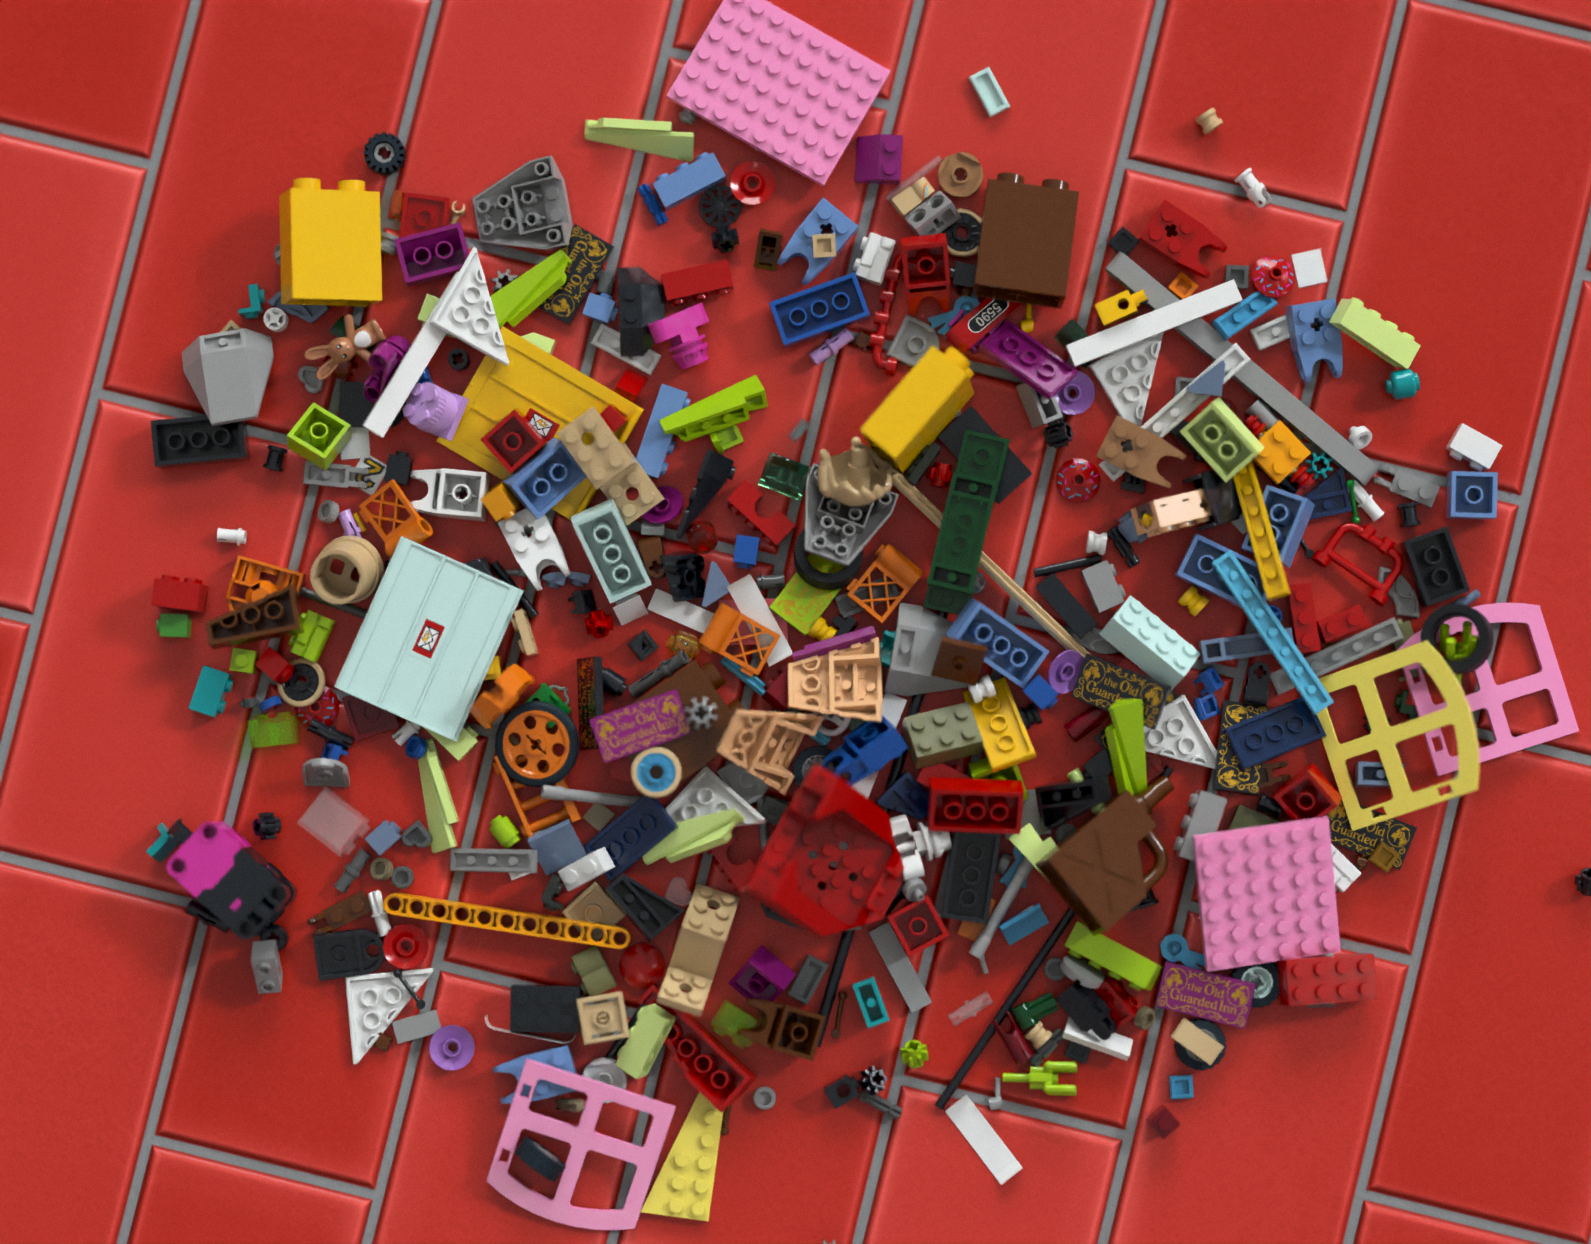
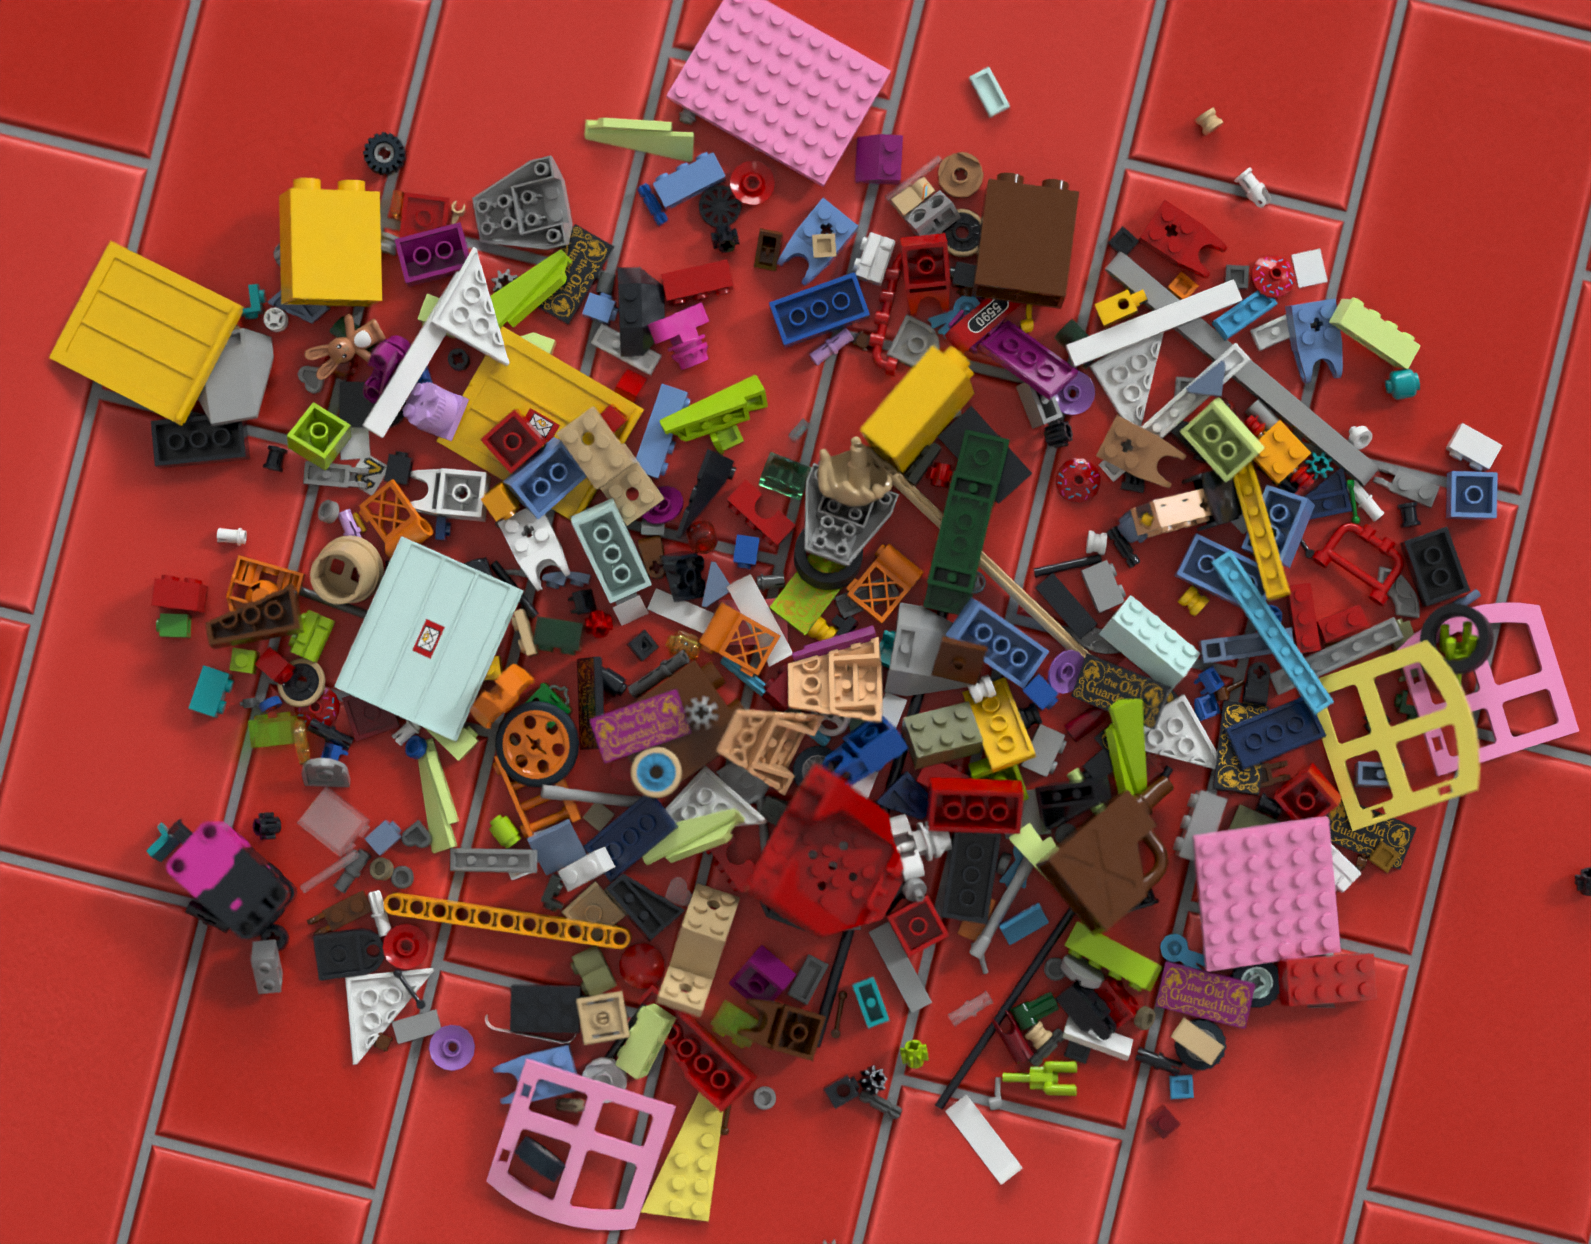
(147, 333): none -> yellow door
(301, 741): none -> clear yellow tile
(331, 870): none -> clear piece
(443, 528): none -> dark blue plate
(559, 634): none -> clear green brick
(1046, 746): none -> light grey brick
(1158, 1061): none -> black pin
(1222, 693): none -> reddish brown hand

